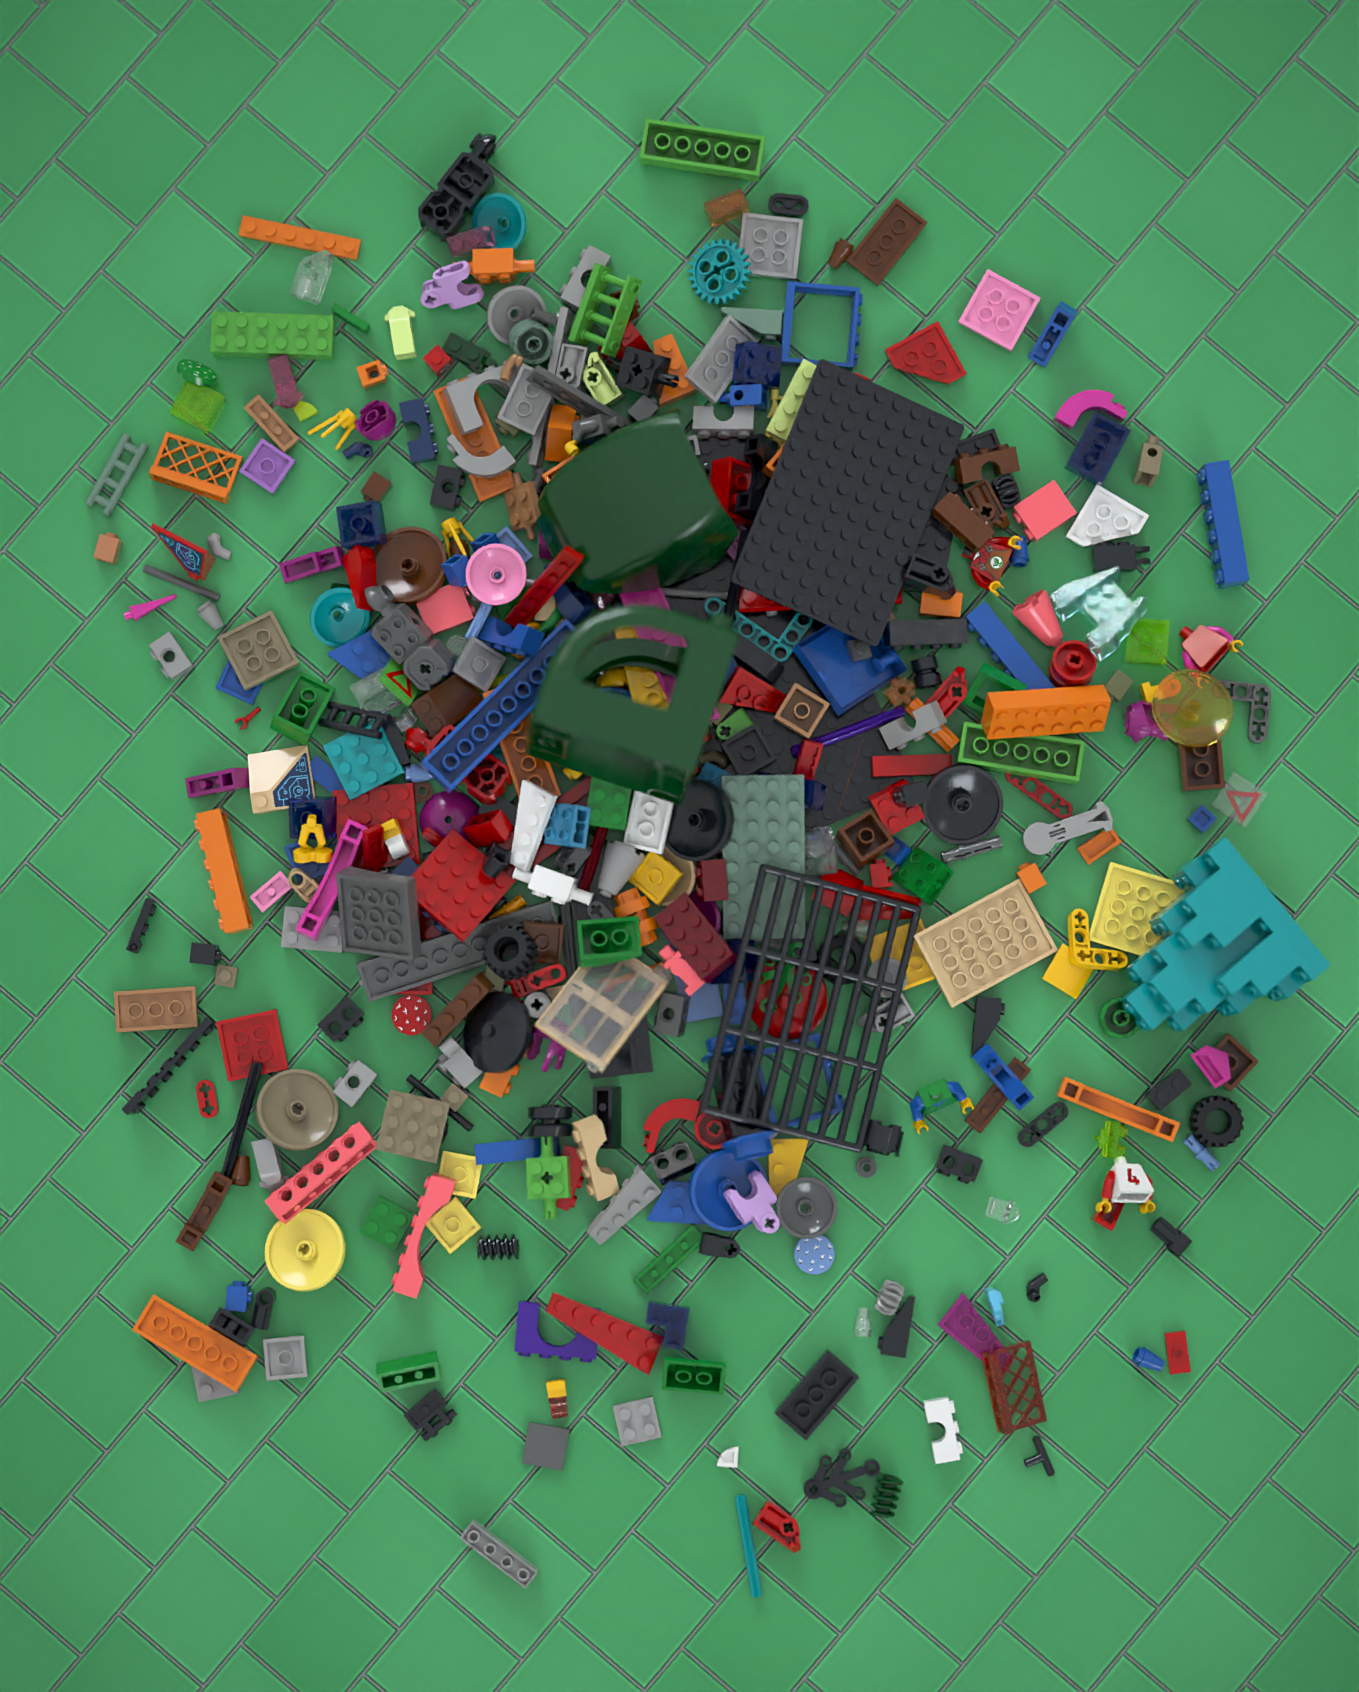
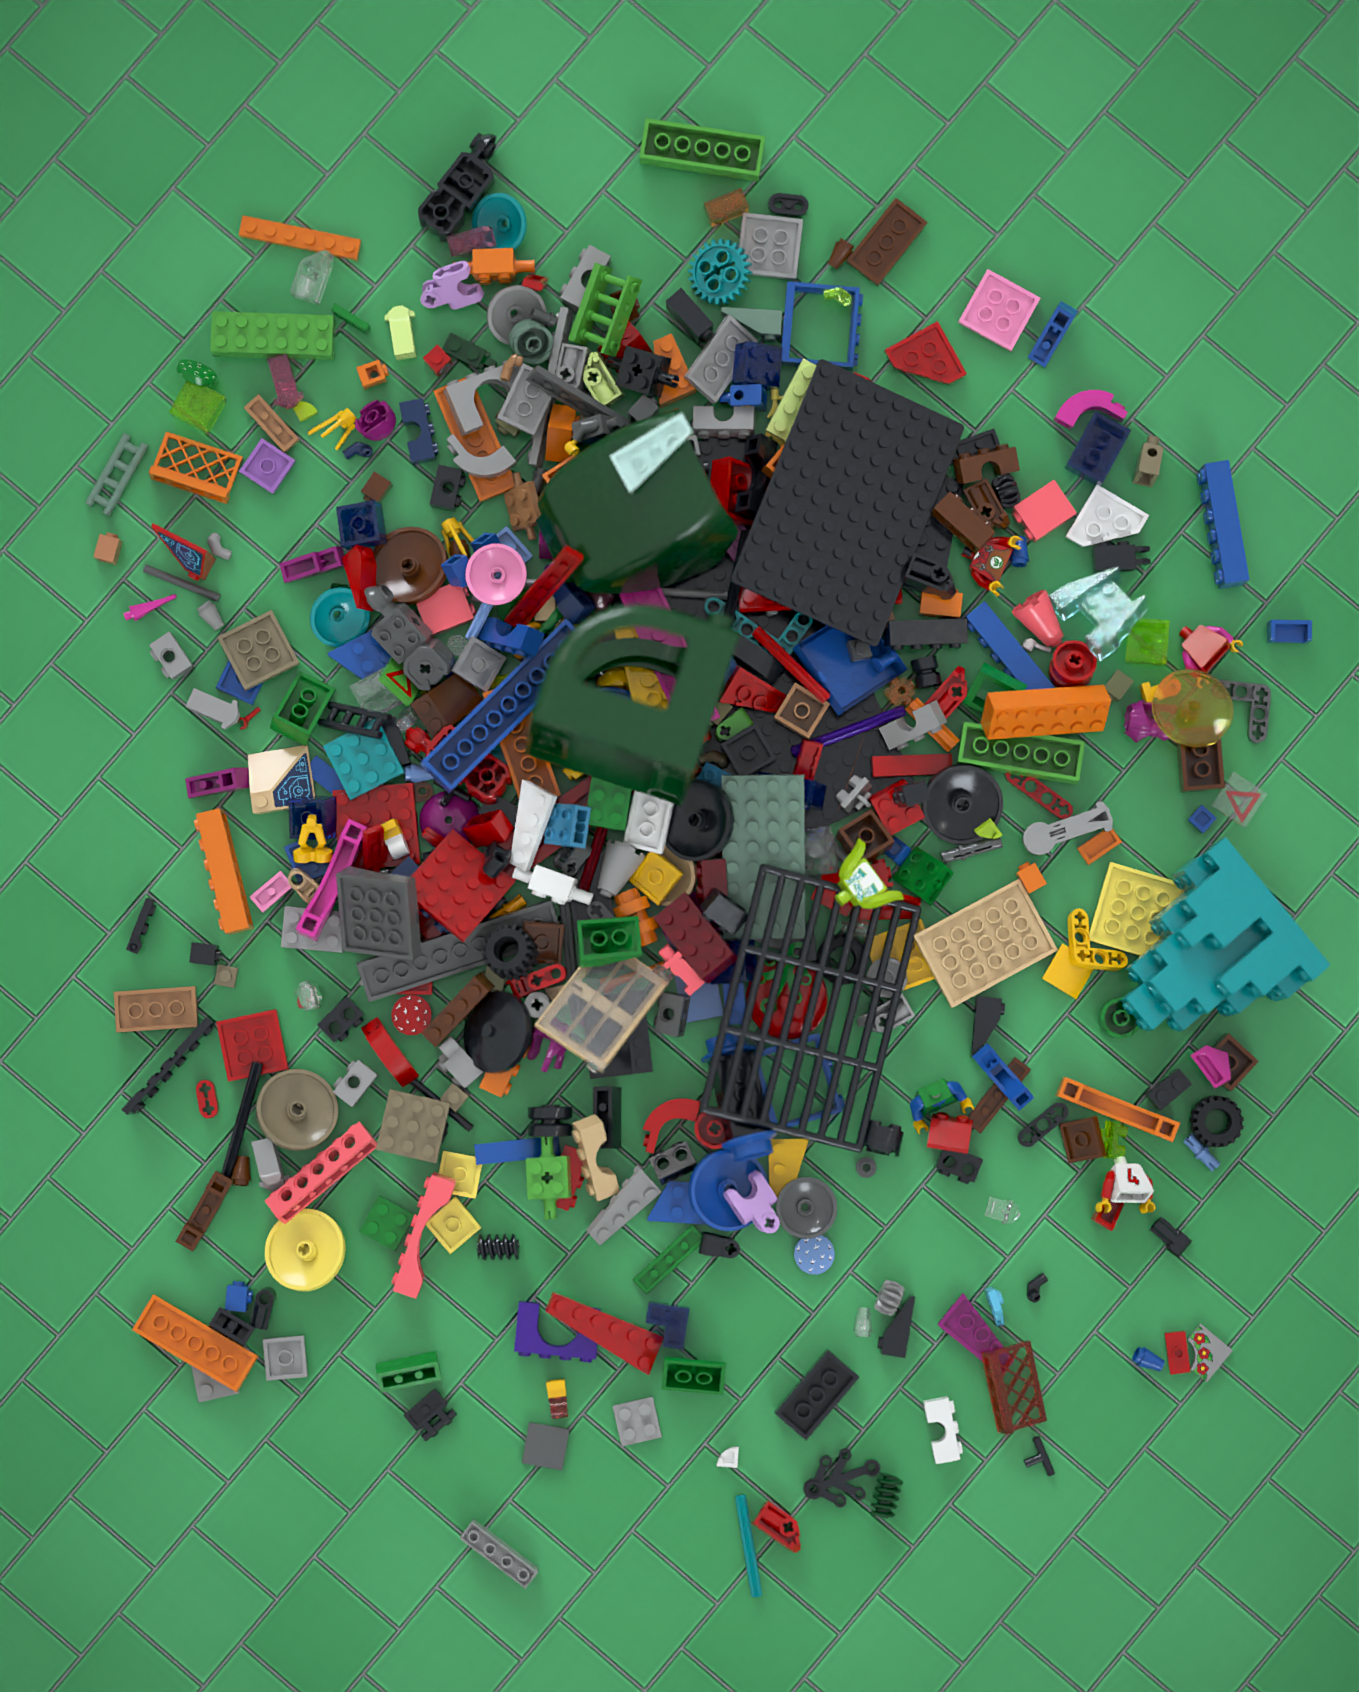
(214, 708): none -> light grey piece
(308, 996): none -> clear head
(389, 1052): none -> red arch
(448, 796): none -> black piece
(535, 282): none -> red plate
(647, 453): none -> light aqua wing
(690, 316): none -> black brick
(724, 911): none -> black brick
(791, 664): none -> red axle
(839, 294): none -> clear neon green arm
(858, 796): none -> light grey hips
(861, 883): none -> lime torso
(950, 1132): none -> red slope
(988, 830): none -> lime tile
(1029, 644): none -> white hand
(1082, 1139): none -> reddish brown tile
(1208, 1352): none -> light grey tile
(1289, 631): none -> blue panel

